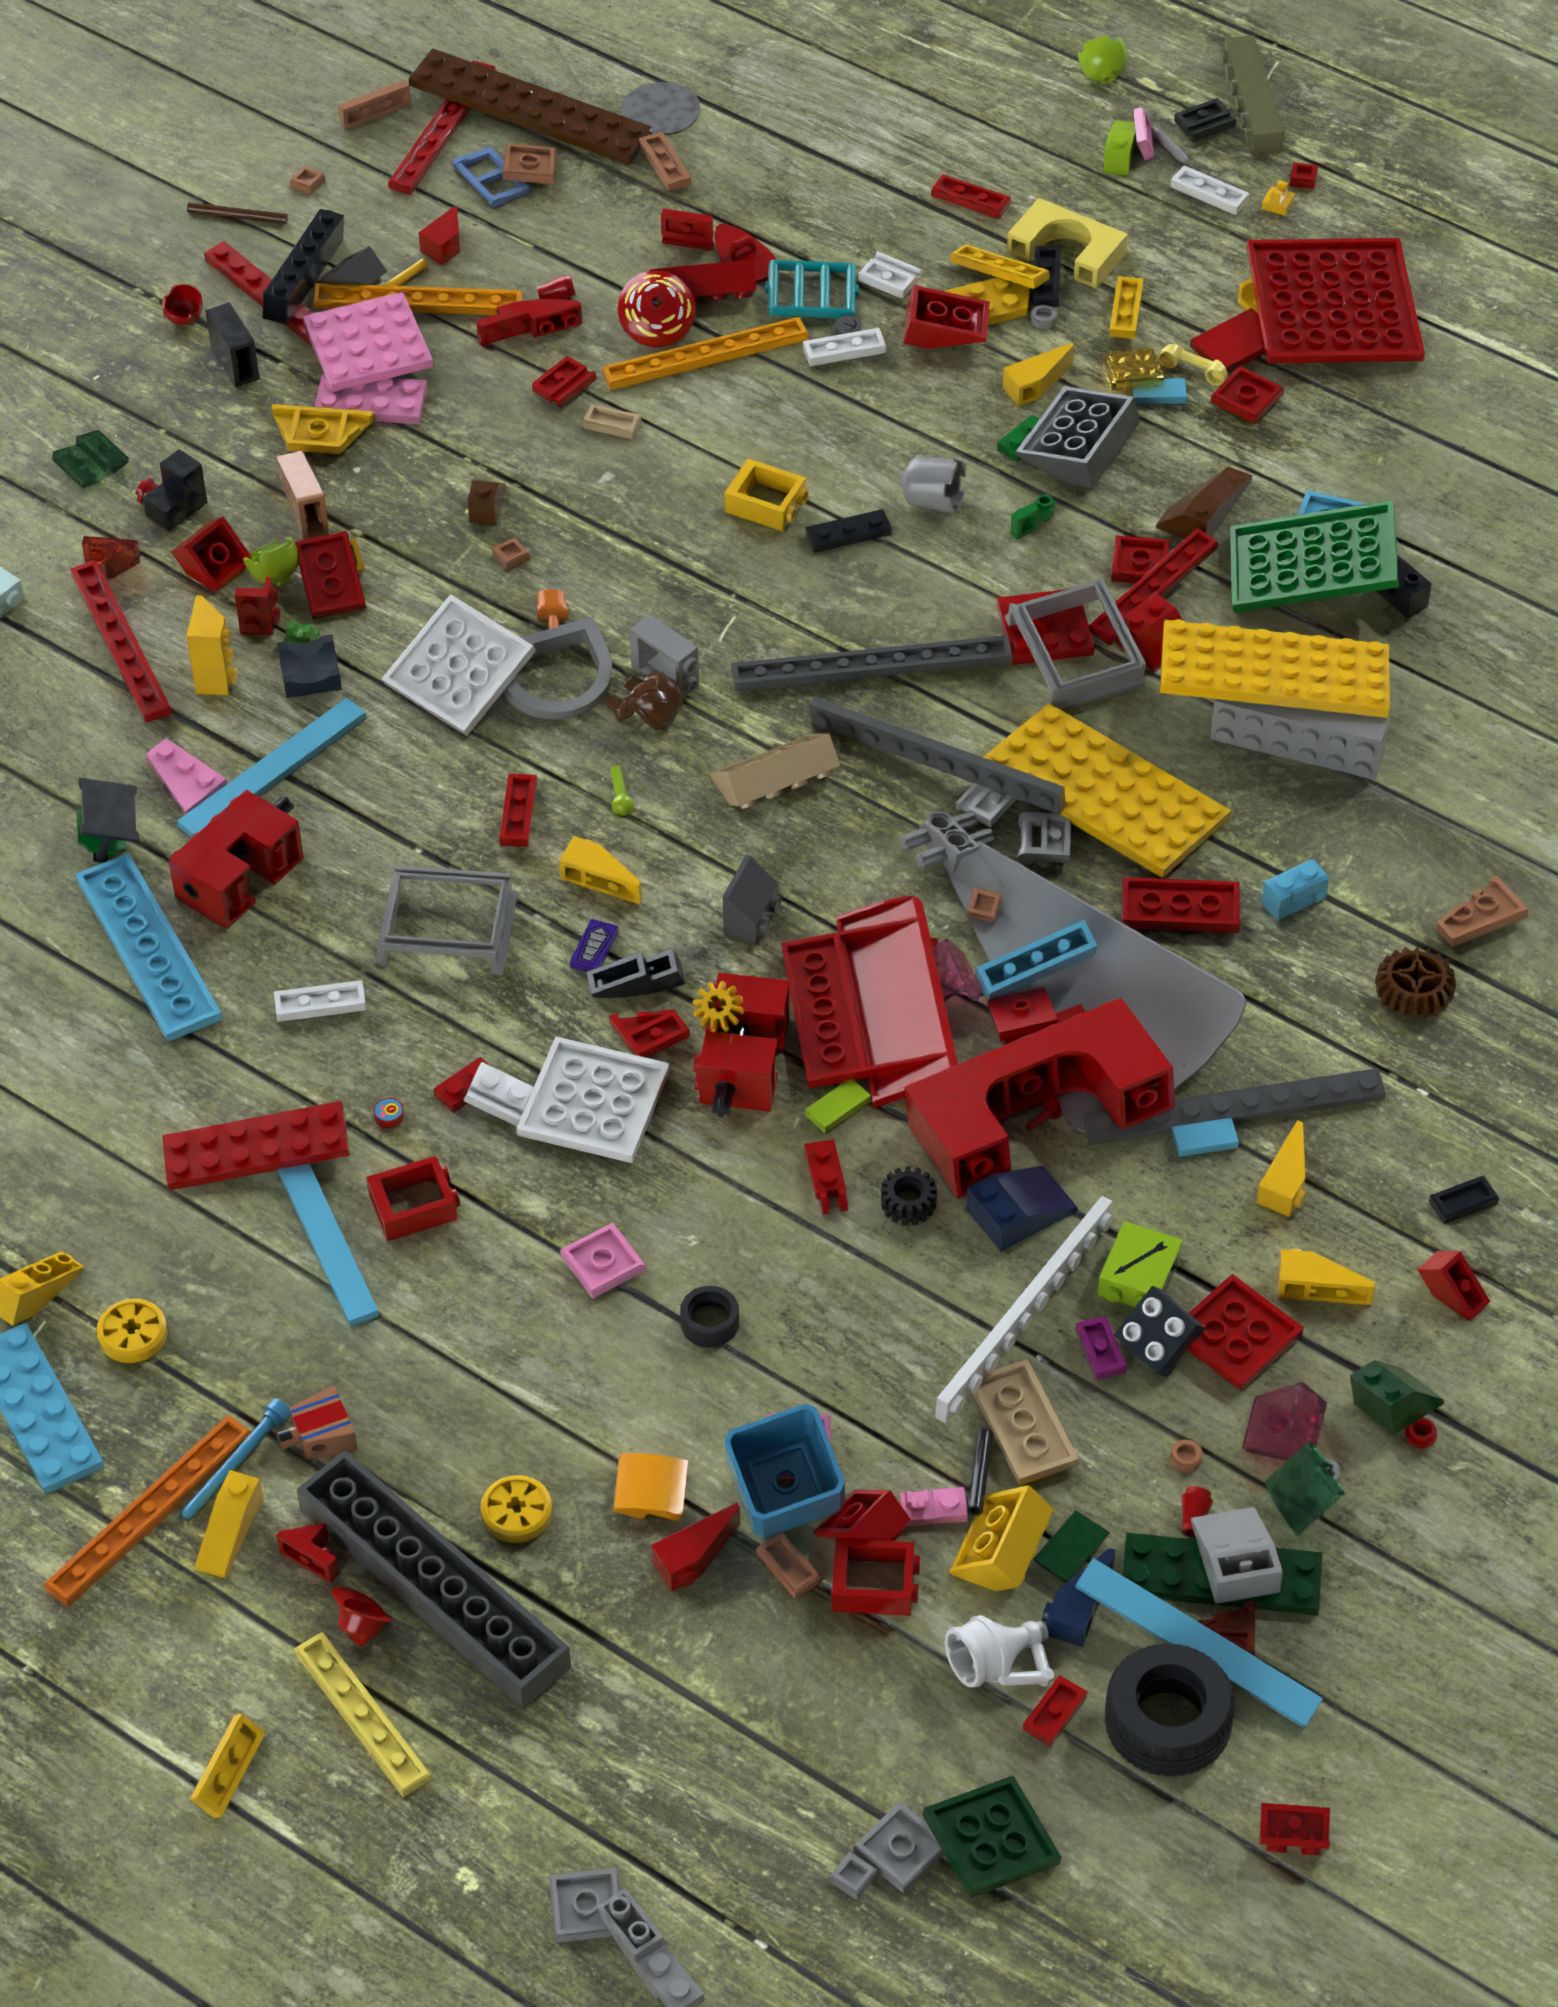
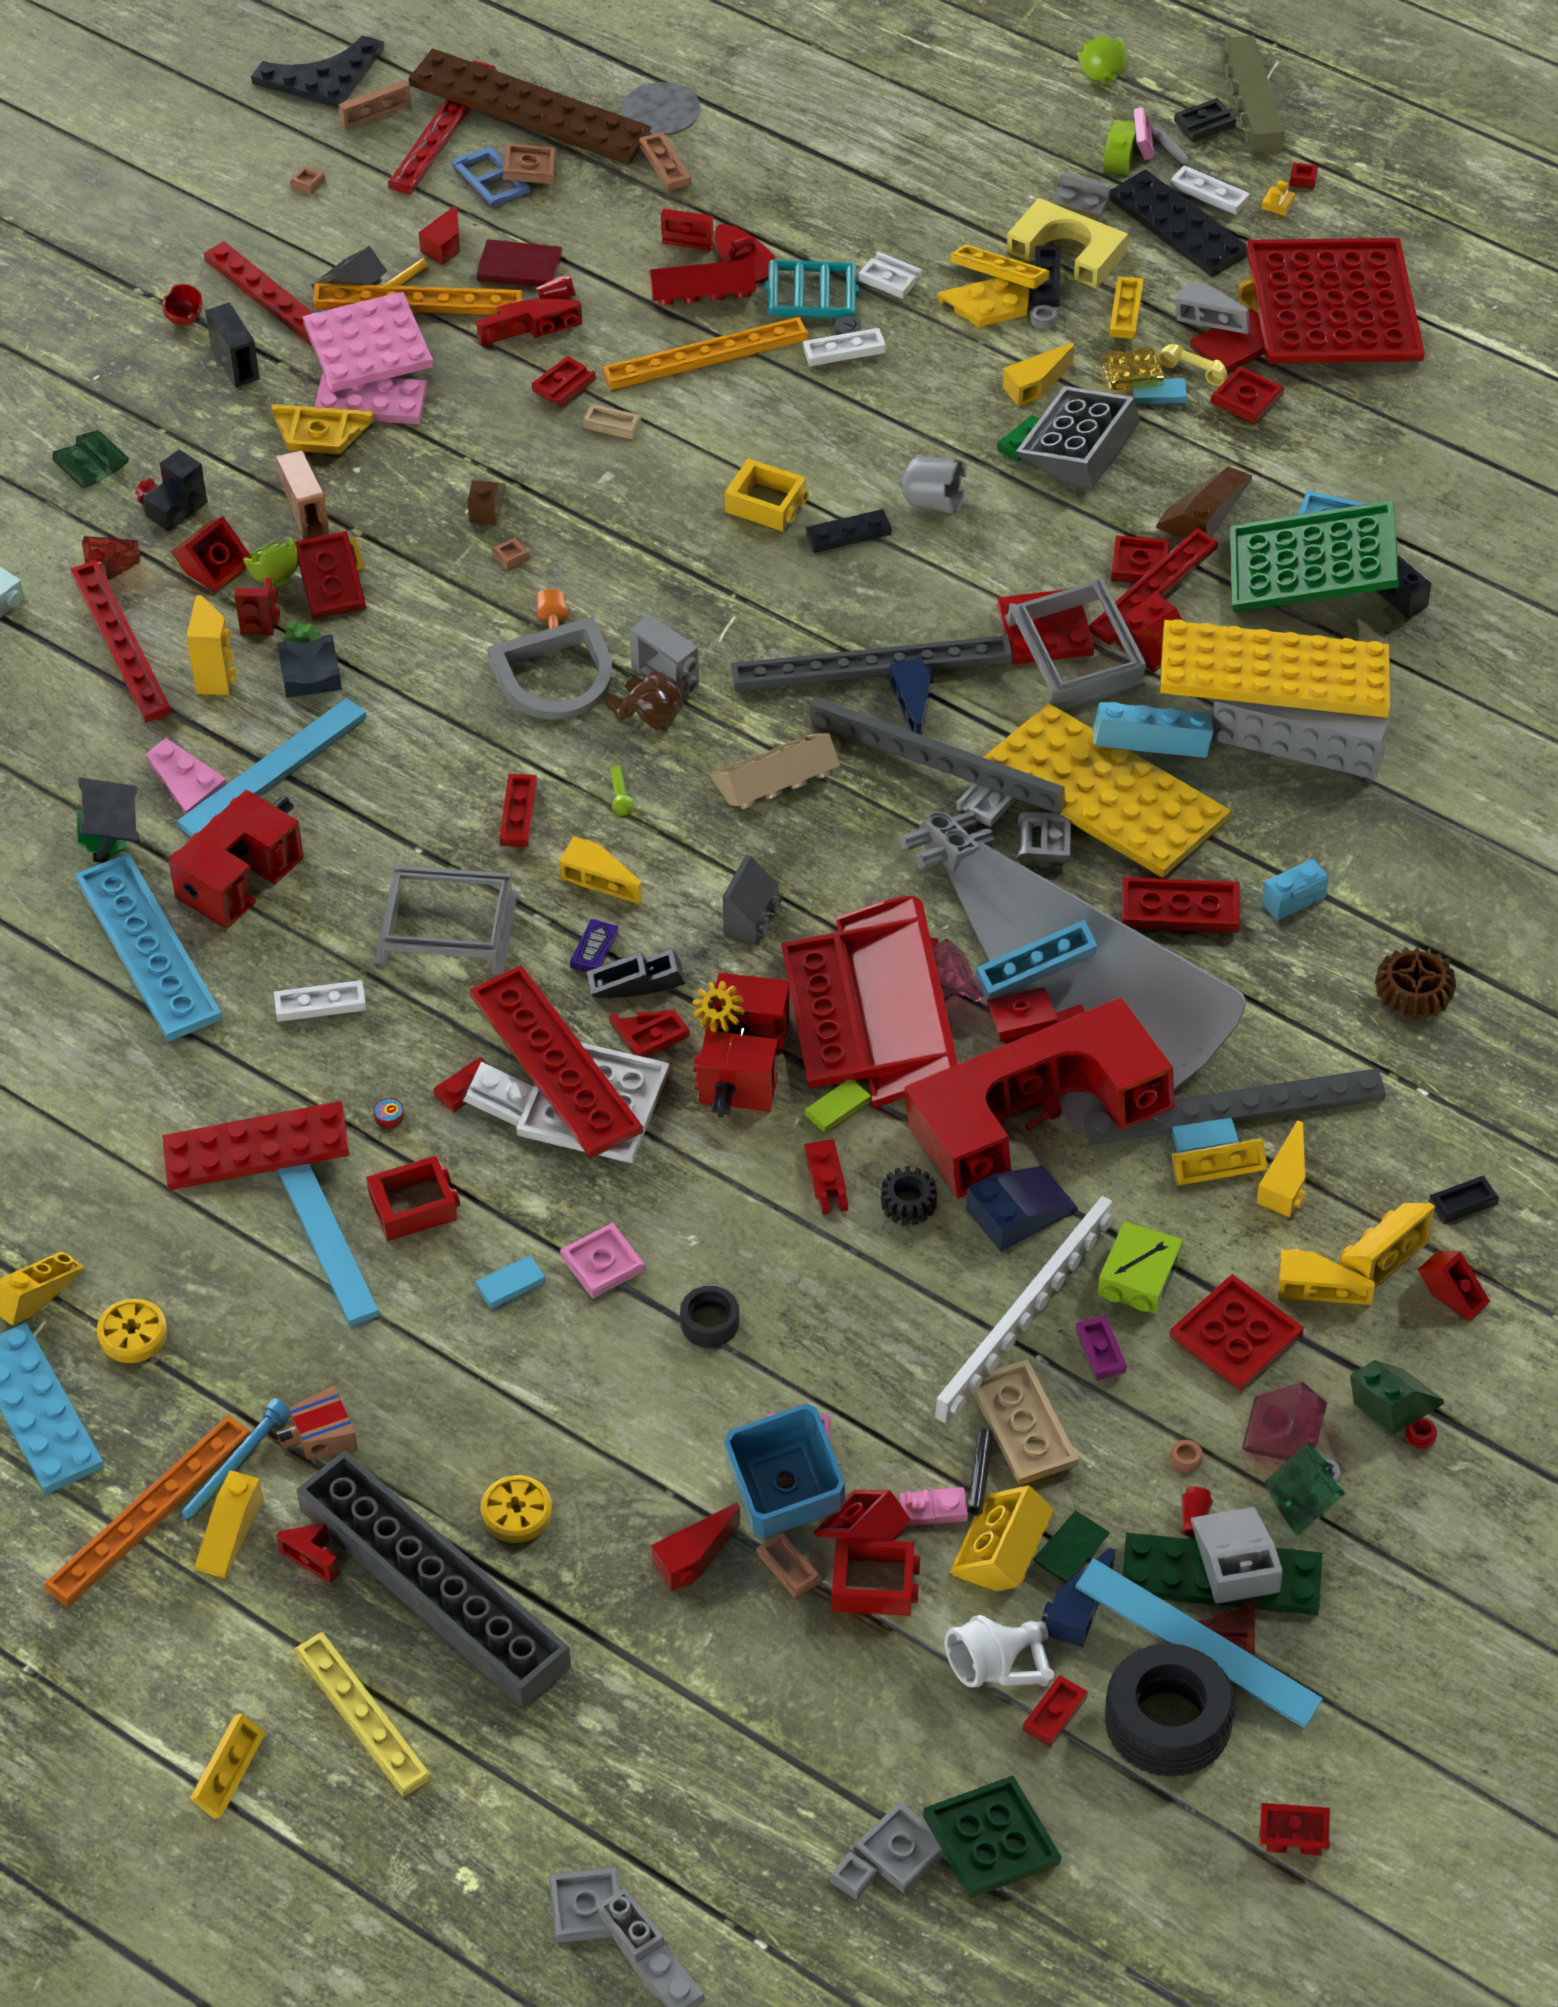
(237, 213): reddish brown bar -> none
(303, 266): black brick -> none
(322, 81): none -> black plate
(359, 1615): red piece -> none
(458, 665): white plate -> none
(510, 1282): none -> medium azure tile
(519, 263): none -> dark red tile
(556, 1061): none -> red plate
(650, 1485): light orange slope -> none
(652, 324): red dish -> none
(911, 688): none -> dark blue slope
(944, 319): red slope -> none
(971, 196): red tile -> none
(984, 905): nougat tile -> none
(1027, 518): green plate -> none
(1082, 195): none -> light grey bracket
(1153, 729): none -> medium azure brick
(1159, 1331): black brick -> none
(1178, 223): none -> black plate
(1211, 308): none -> light grey slope
(1219, 1161): none -> yellow plate
(1391, 1242): none -> yellow slope
(1484, 913): nougat wing -> none

